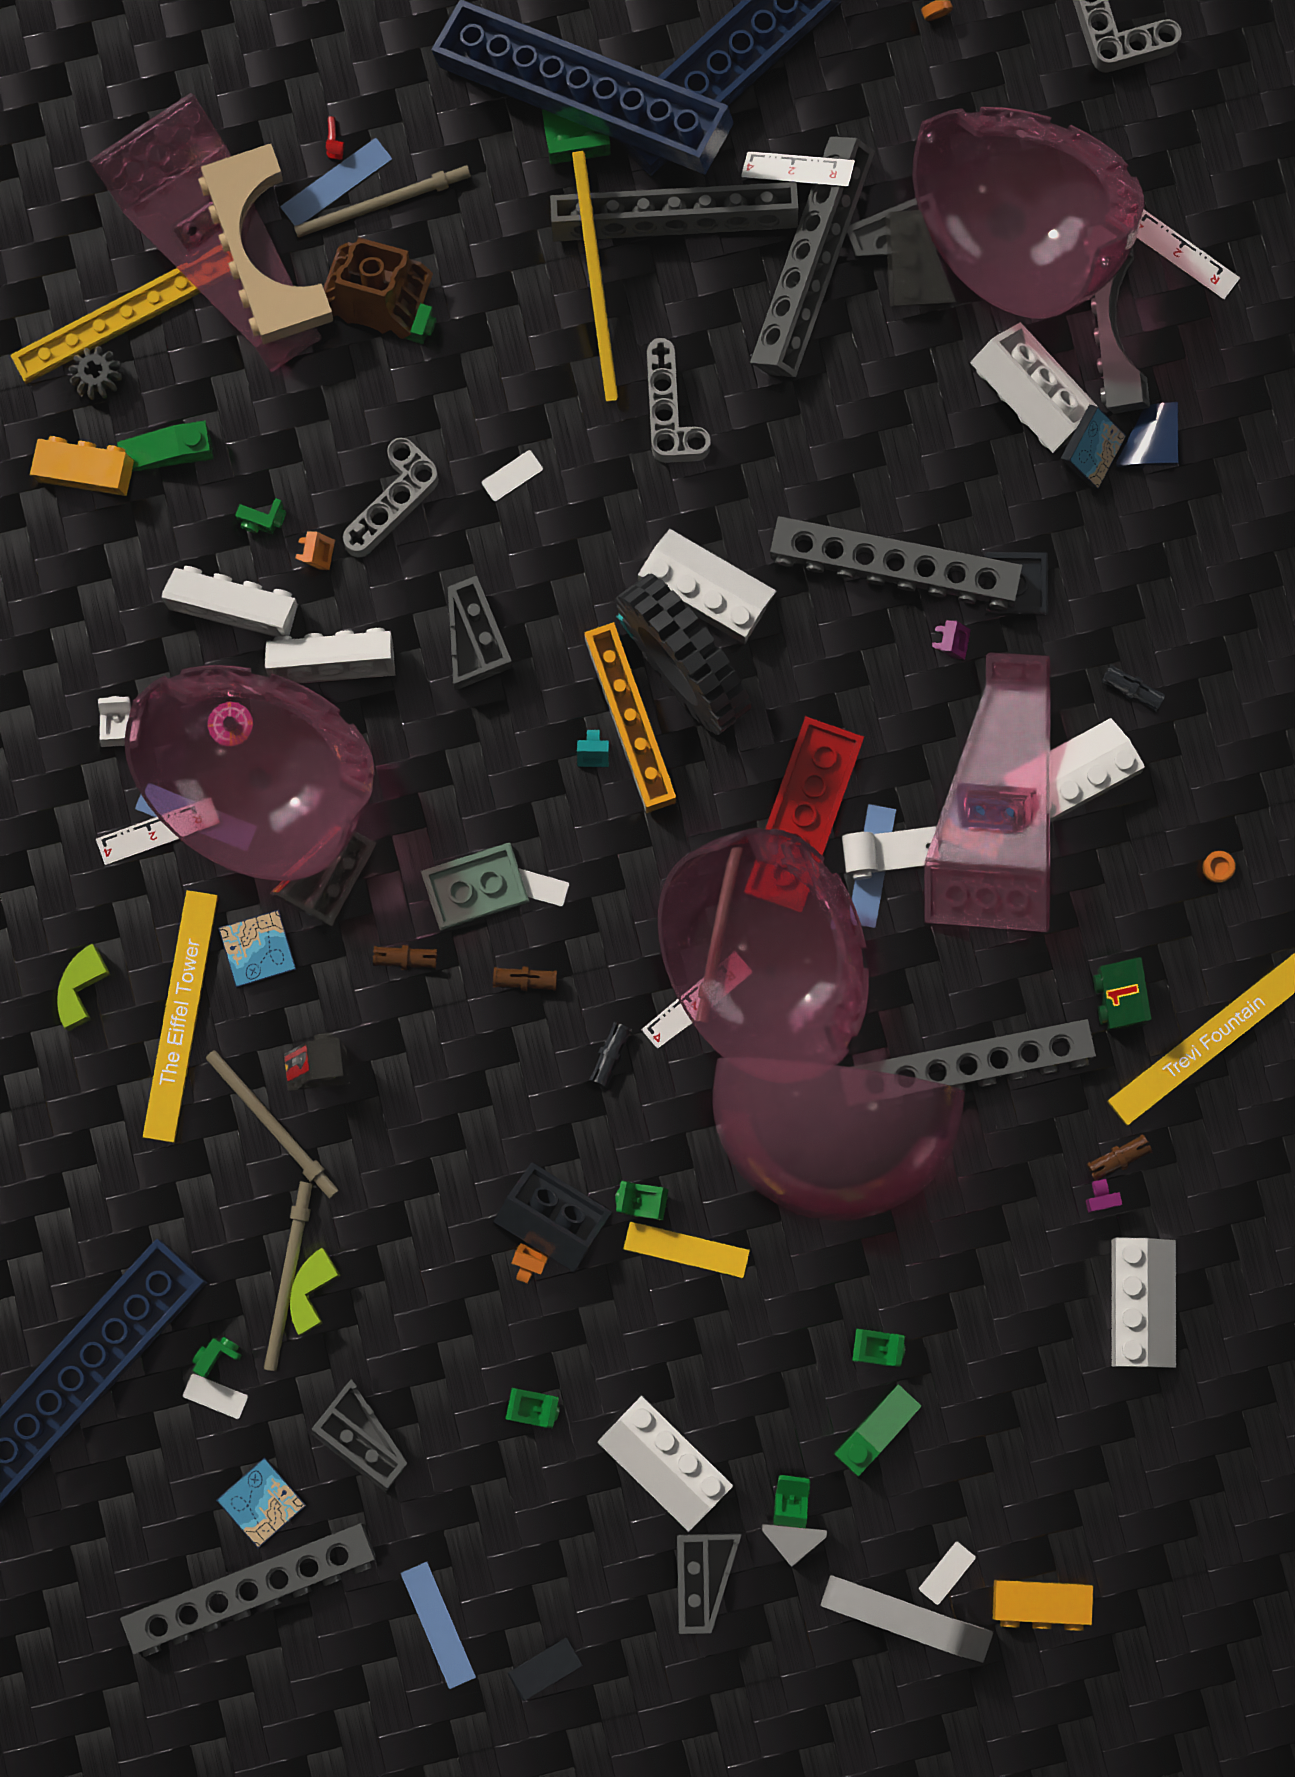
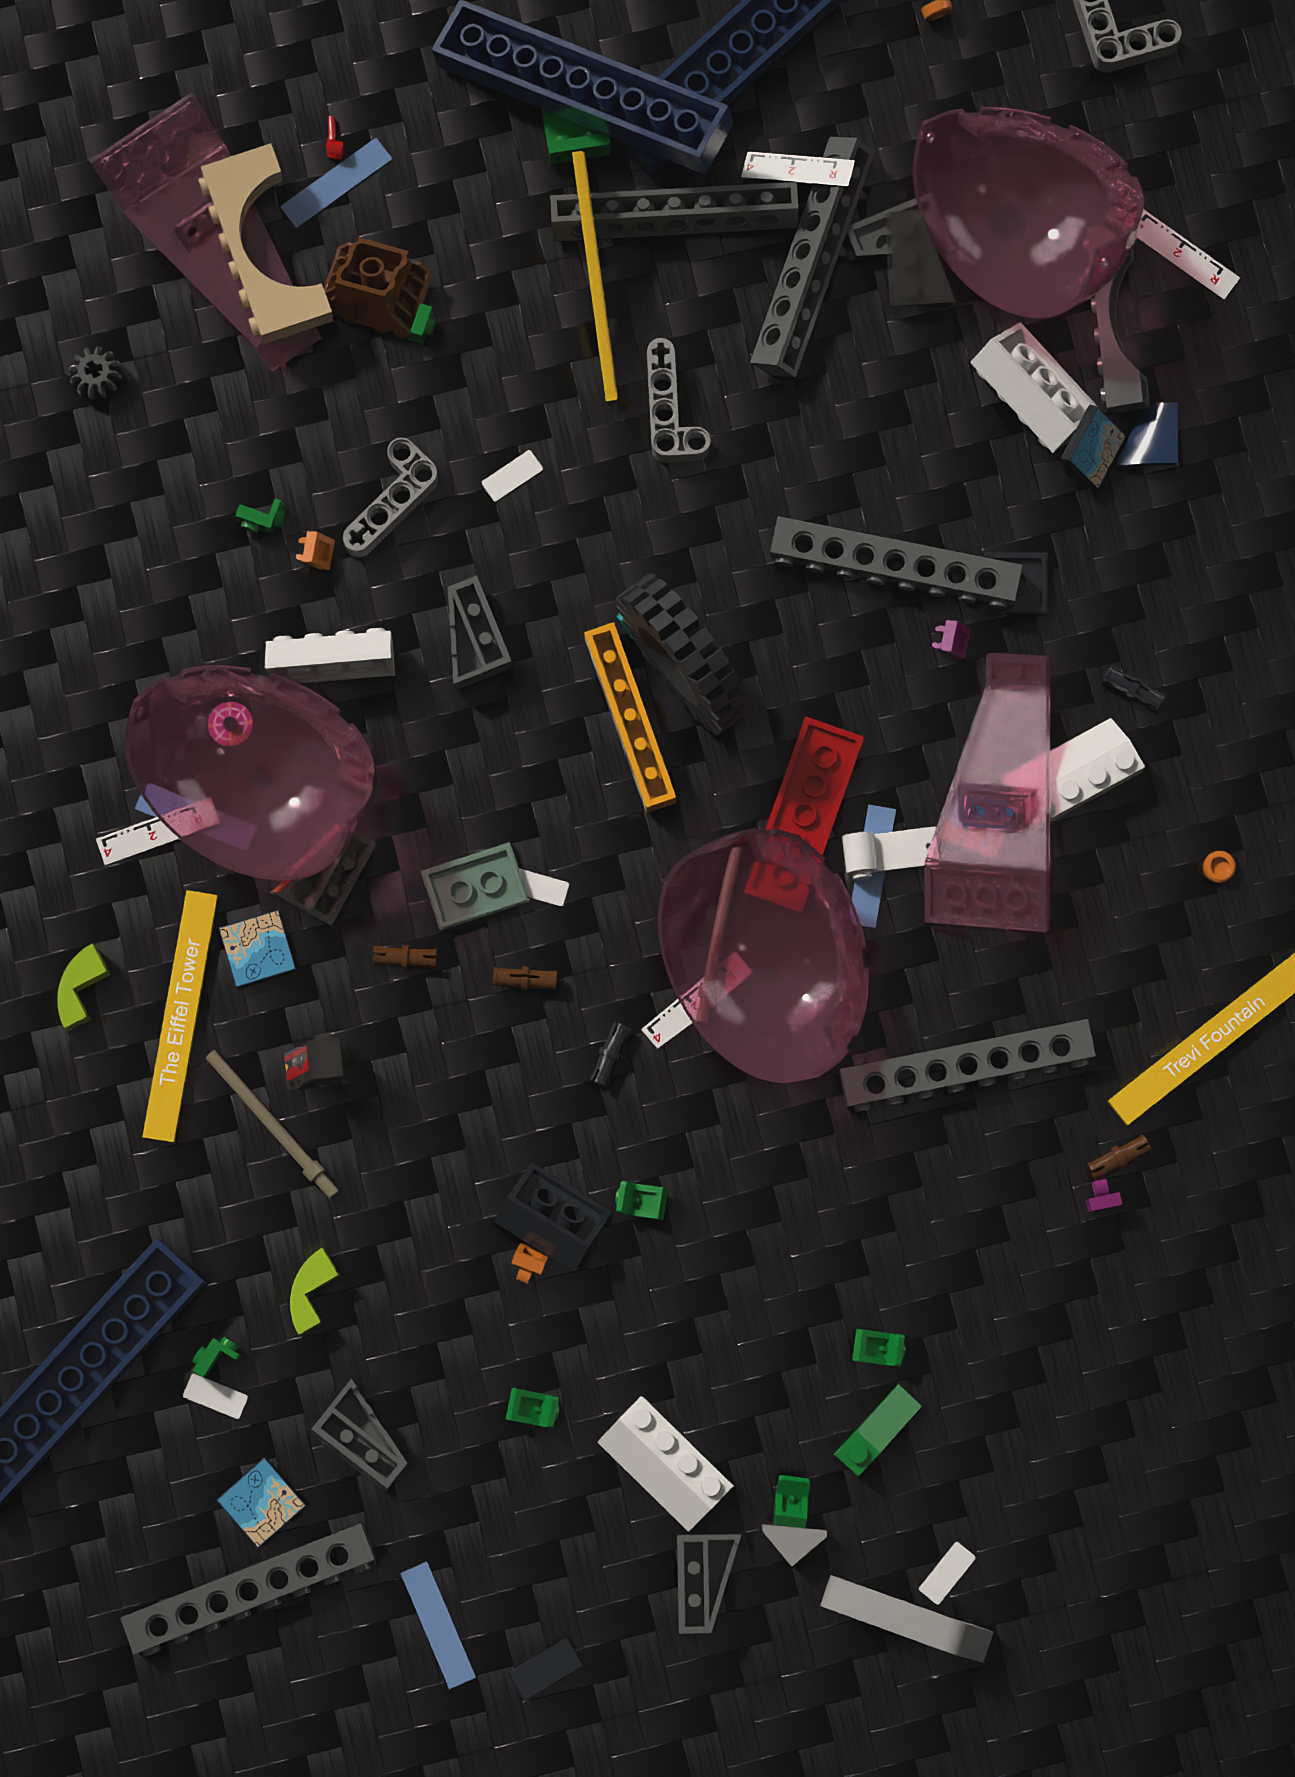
(82, 466): light orange brick -> none
(103, 324): yellow tile -> none
(113, 720): white bracket -> none
(170, 446): green slope -> none
(230, 602): white slope -> none
(299, 1214): dark tan bar -> none
(438, 181): dark tan bar -> none
(592, 751): teal tile -> none
(686, 1249): yellow sticker -> none
(709, 585): white slope -> none
(833, 1135): clear pink windscreen -> none
(1042, 1604): light orange brick -> none
(1122, 995): dark green slope -> none
(1143, 1302): white slope -> none

